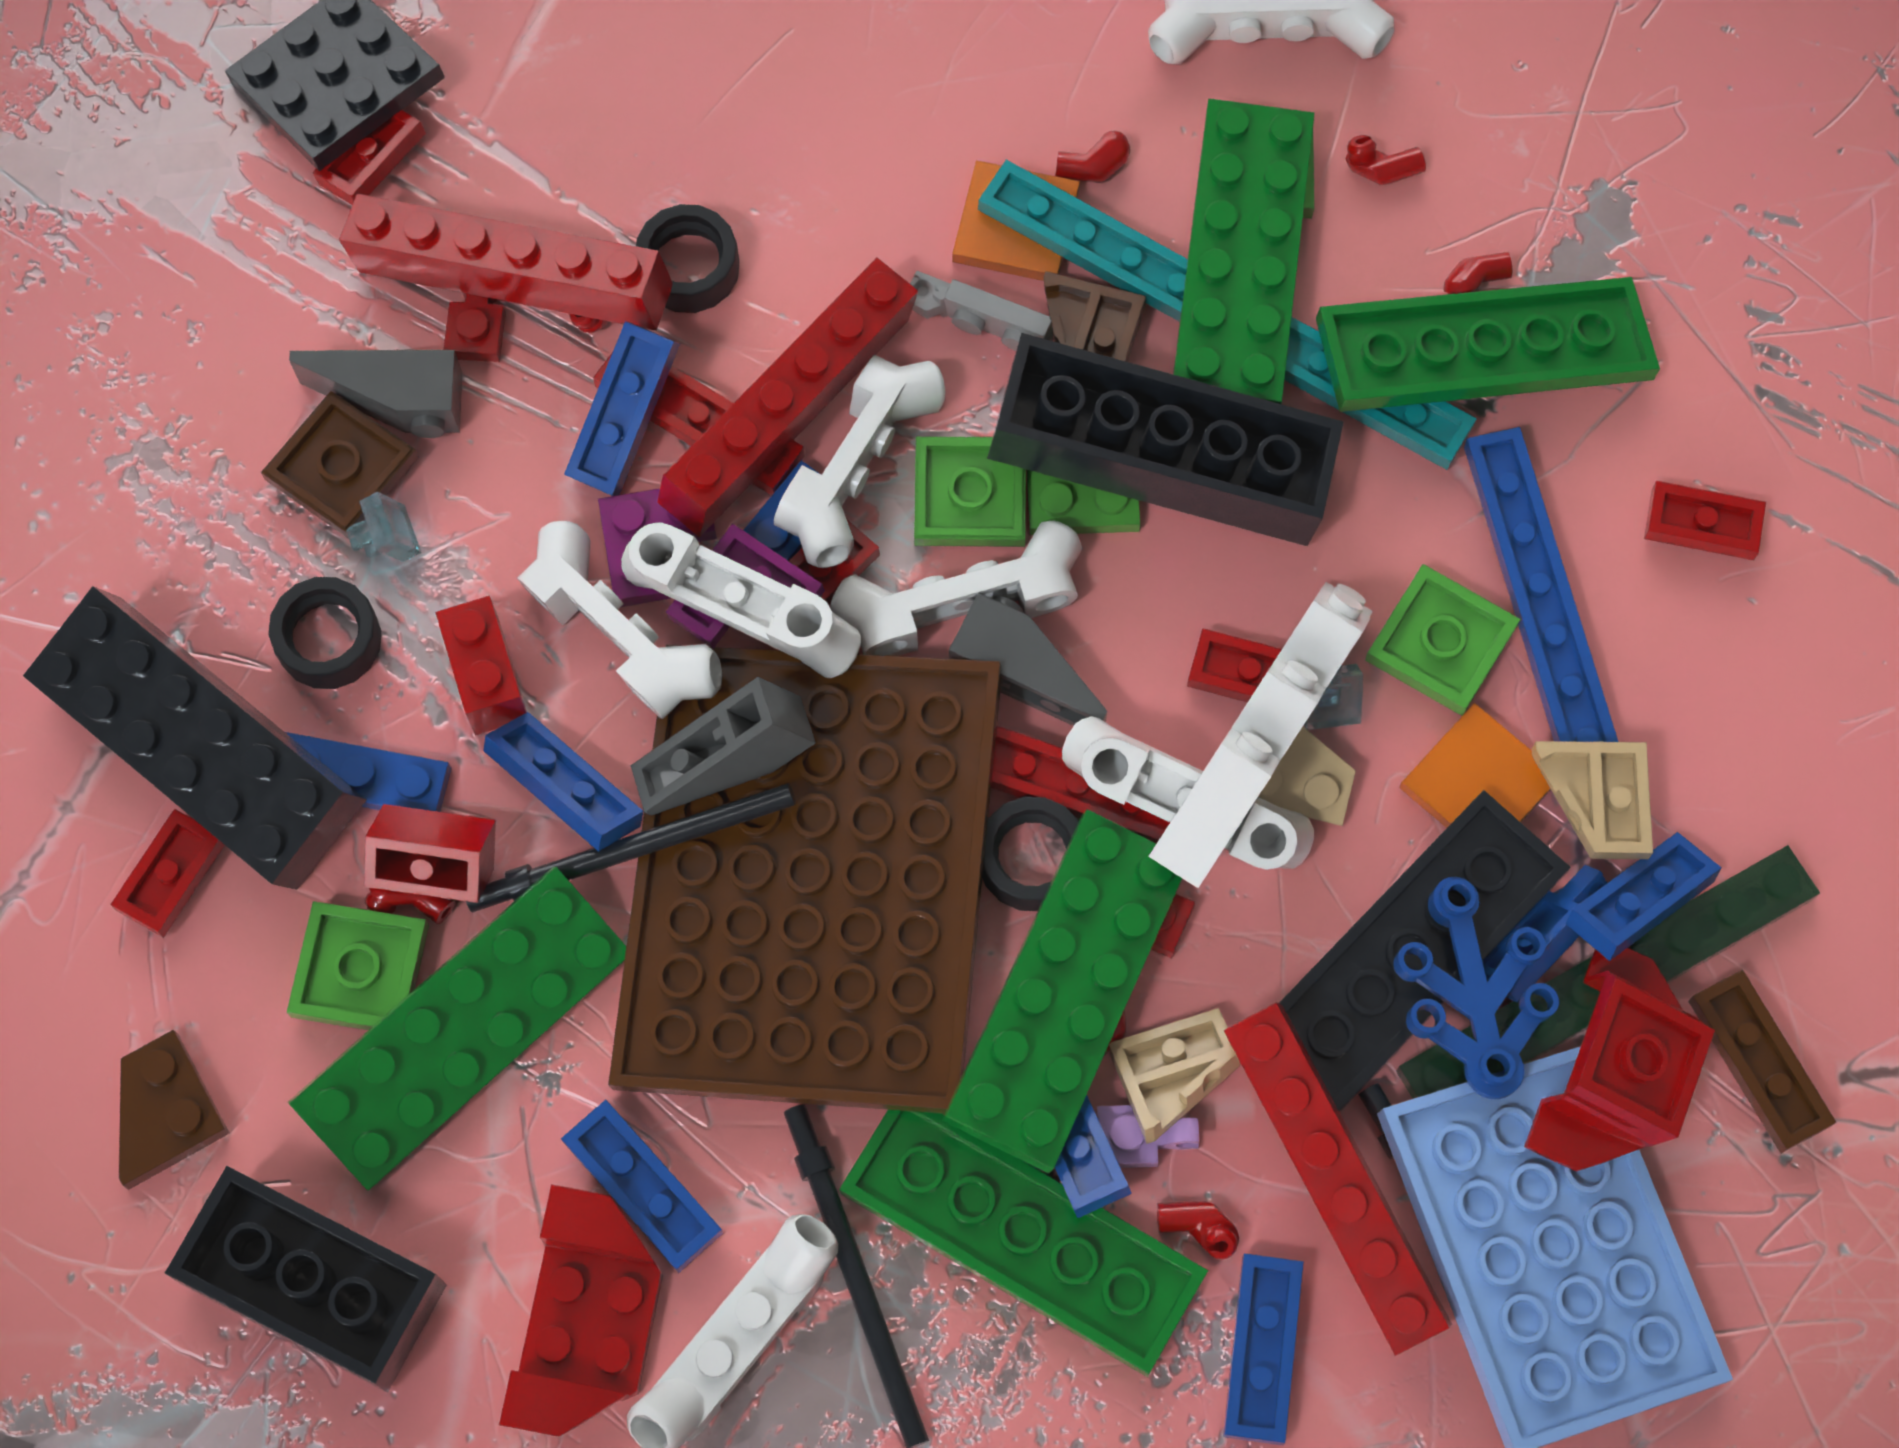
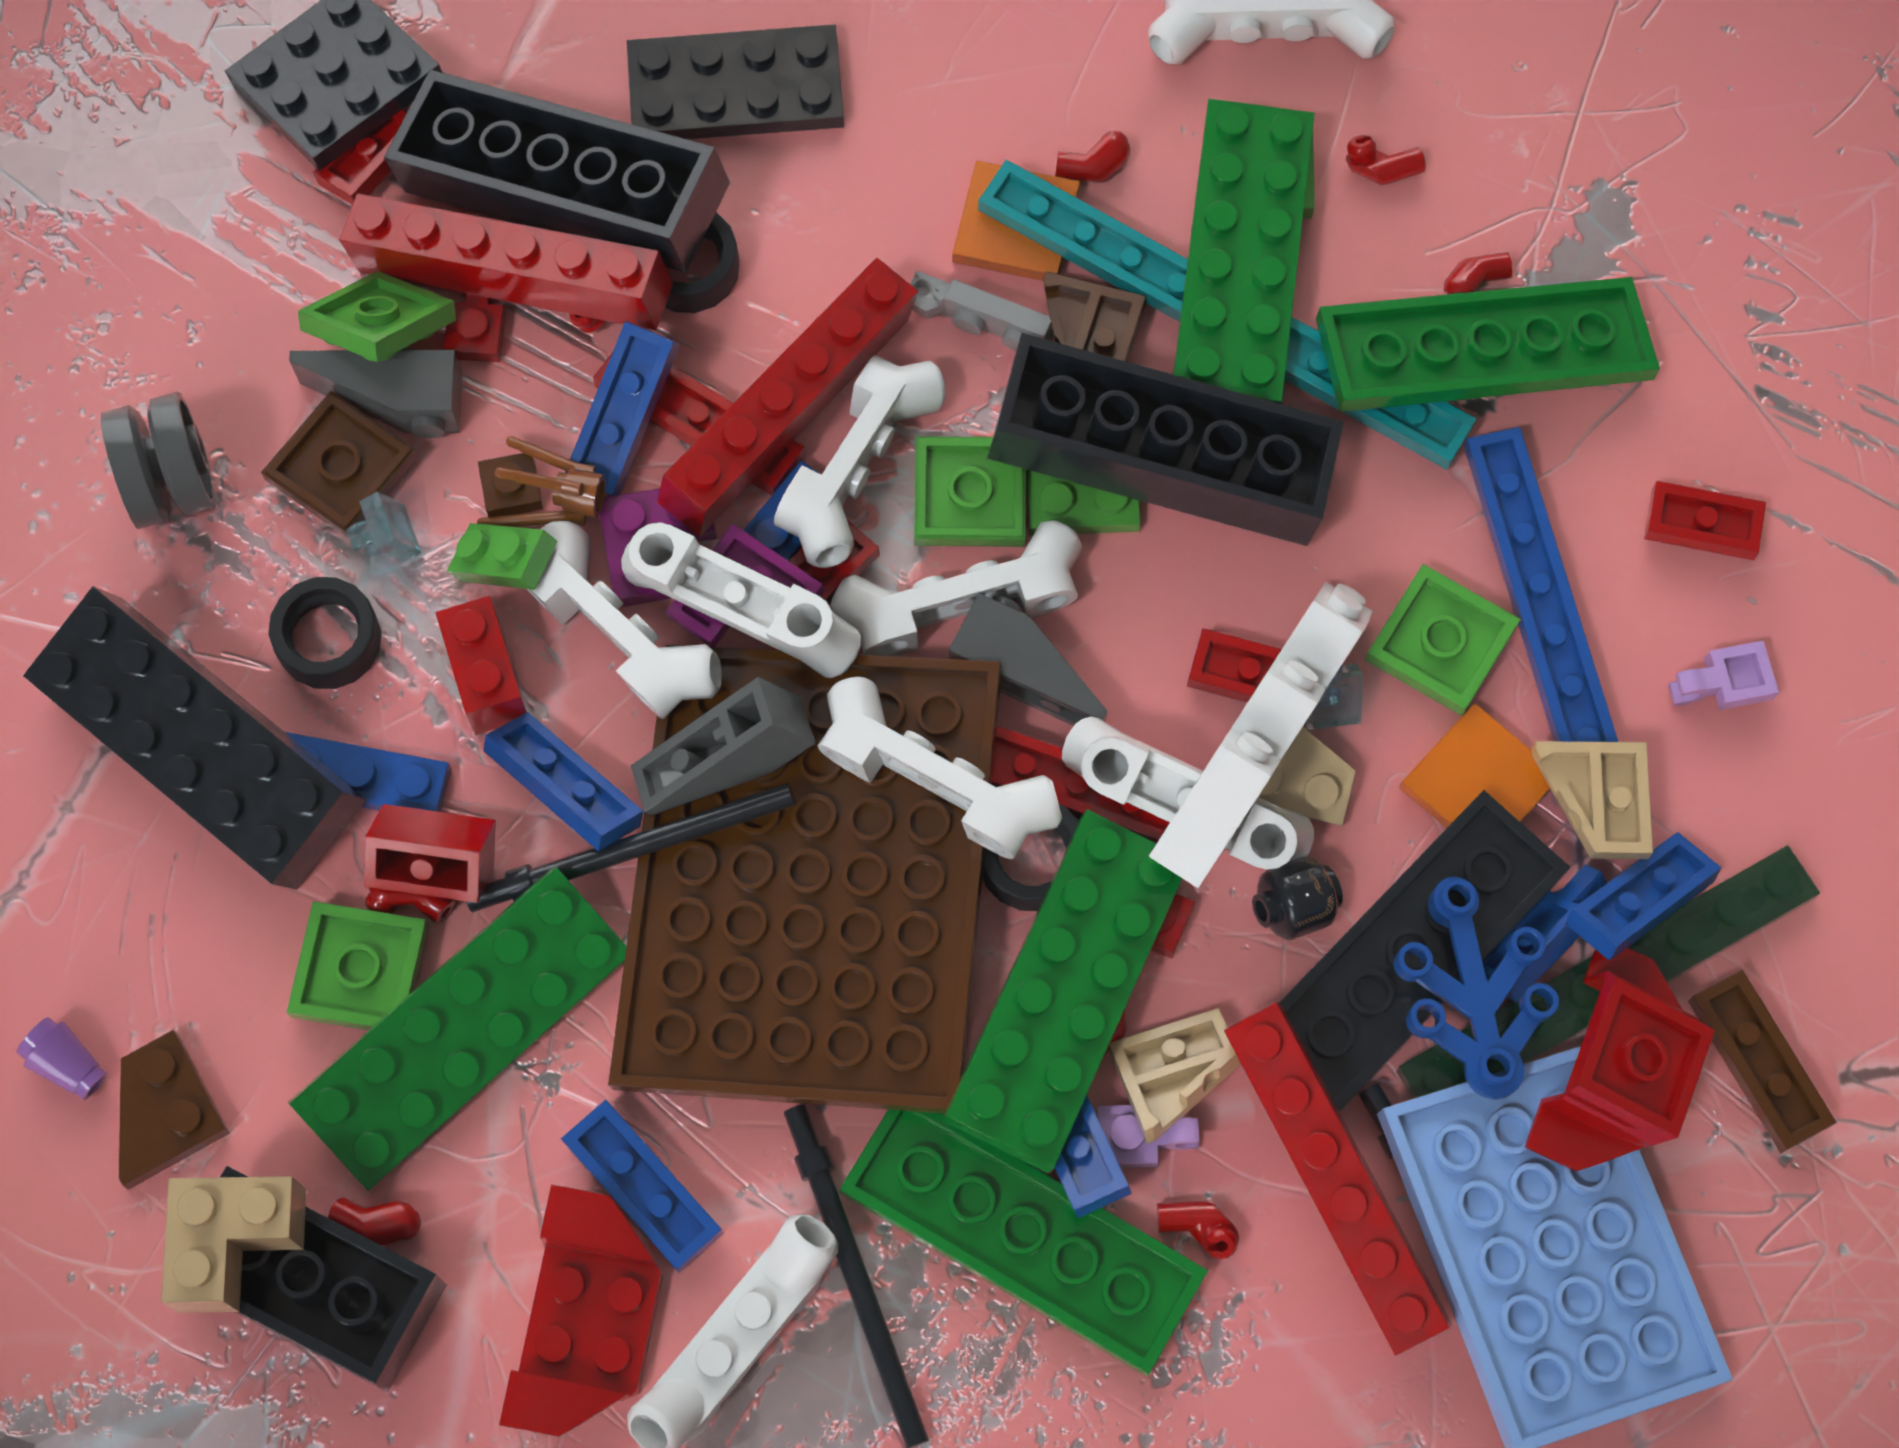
(61, 1058): none -> medium lavender cone
(151, 463): none -> dark grey wheel
(168, 873): red plate -> none
(212, 1226): none -> tan brick
(377, 316): none -> bright green plate
(378, 1223): none -> red arm
(502, 556): none -> bright green plate
(507, 496): none -> reddish brown plate
(557, 168): none -> black brick
(578, 492): none -> dark orange plant
(736, 82): none -> black plate
(994, 816): none -> white plate
(1263, 1349): blue plate -> none
(1297, 898): none -> black head
(1733, 674): none -> lavender plate

